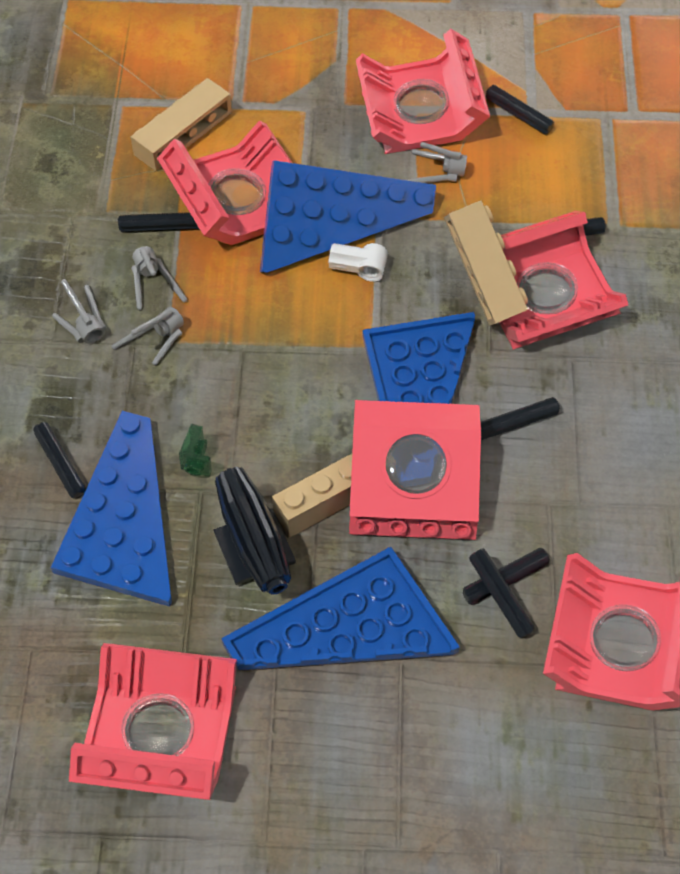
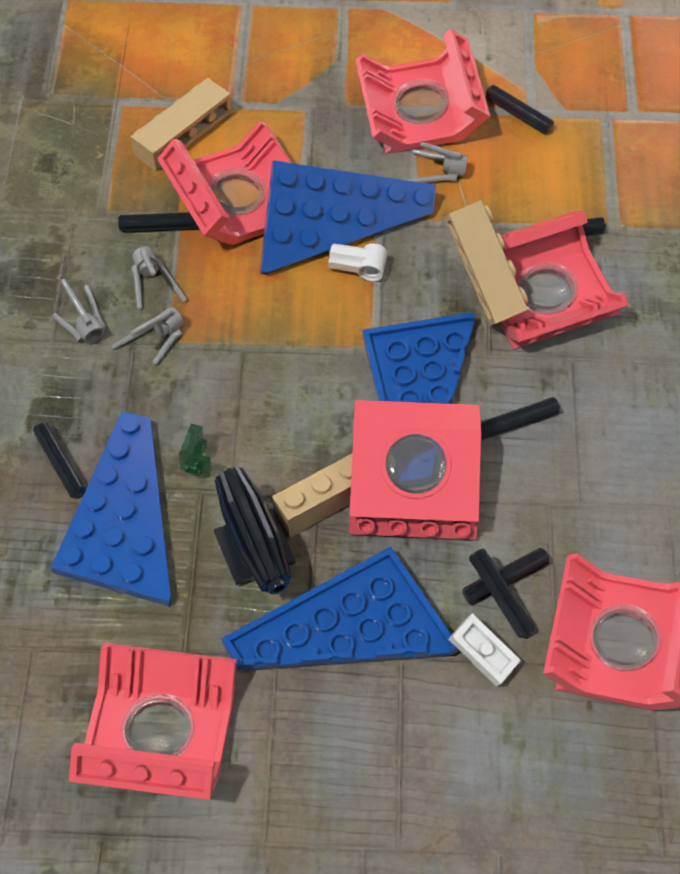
(484, 650): none -> white hinge

